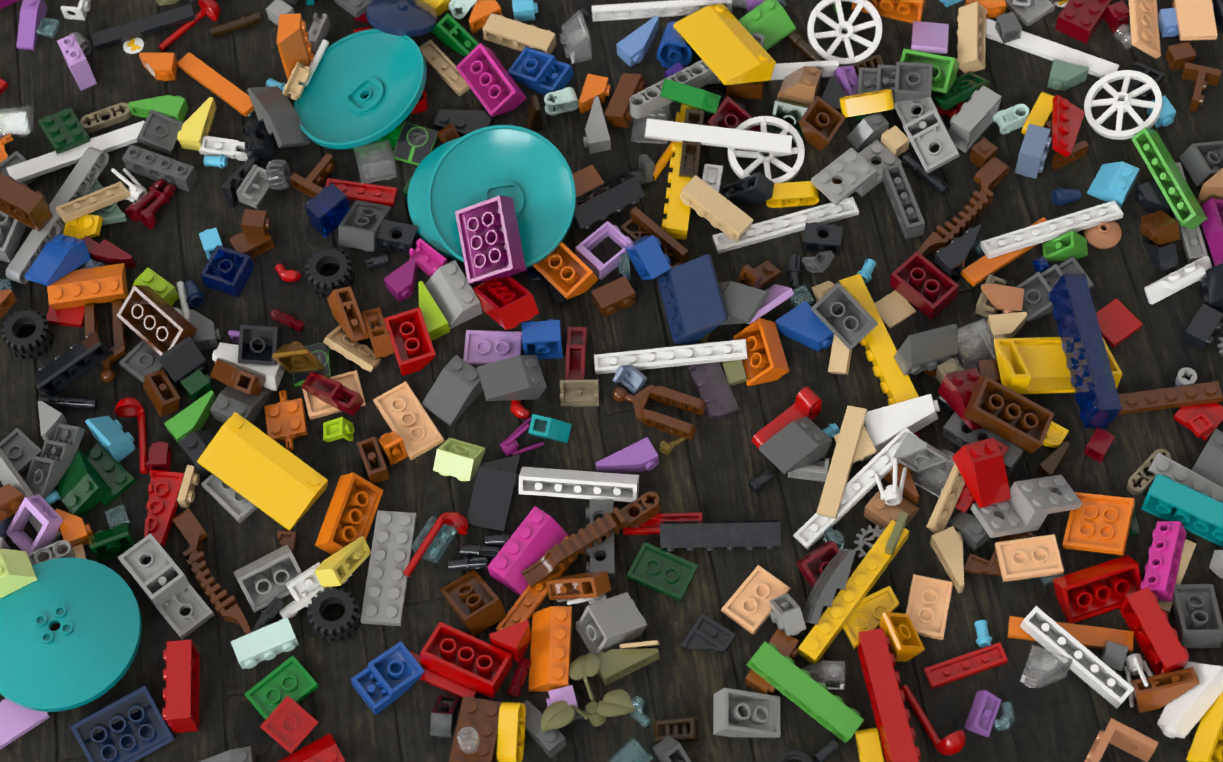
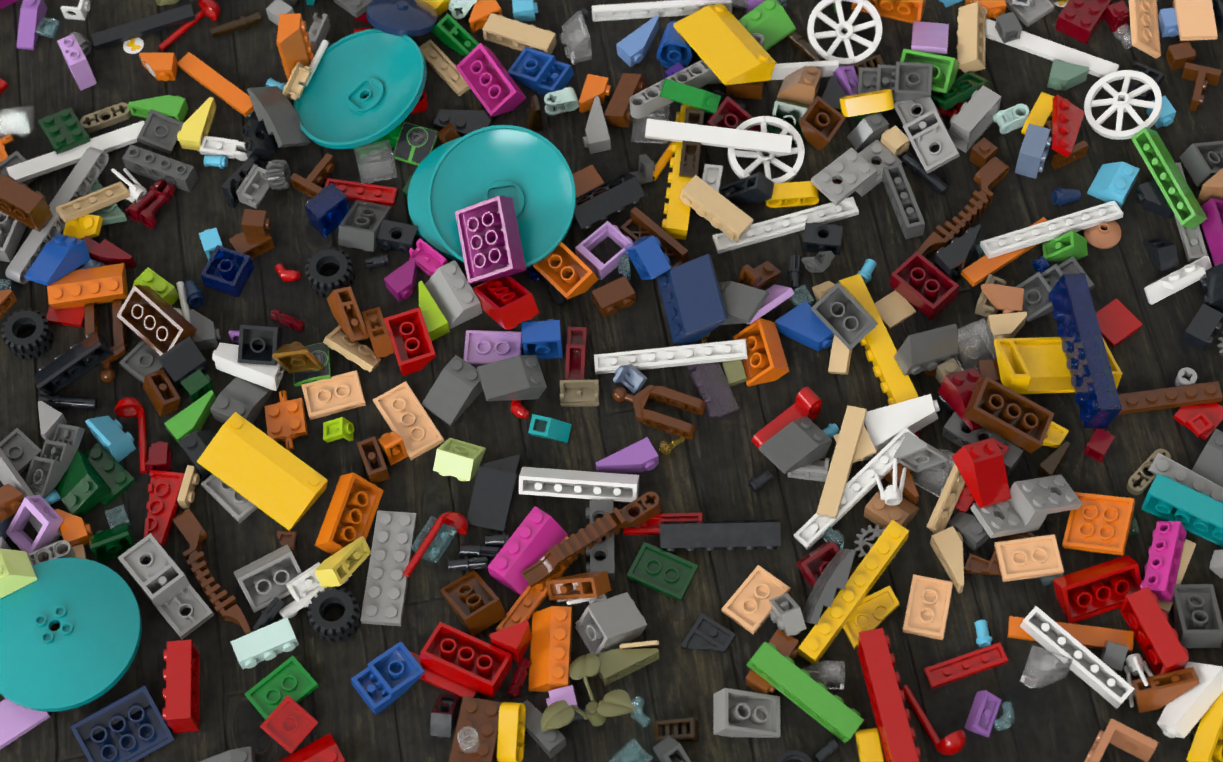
(238, 377): reddish brown slope -> none
(333, 393): dark red slope -> none
(510, 445): magenta plant -> none
(896, 533): olive tile -> none
(902, 635): light orange slope -> none
(1160, 227): reddish brown brick -> none

